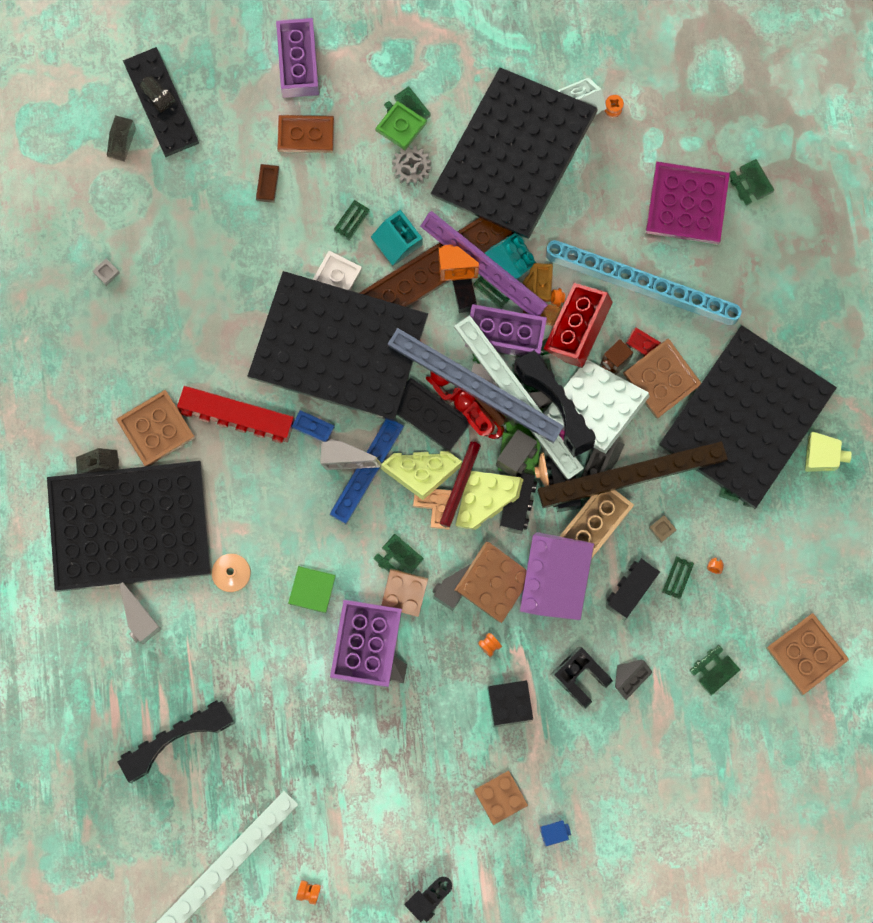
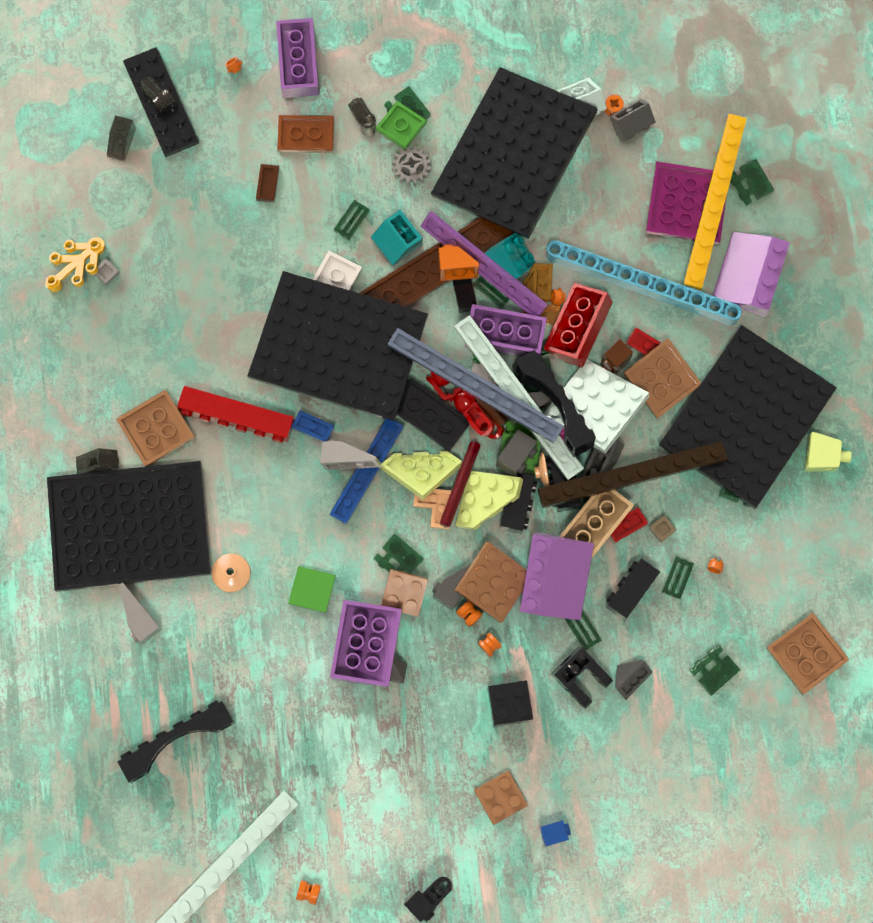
(76, 262): none -> yellow plant
(233, 65): none -> orange plate
(363, 115): none -> clear smoke piece
(465, 611): none -> orange wheel
(578, 636): none -> clear green tile
(631, 523): none -> red plate
(632, 119): none -> dark grey brick
(714, 202): none -> yellow plate
(751, 271): none -> slope

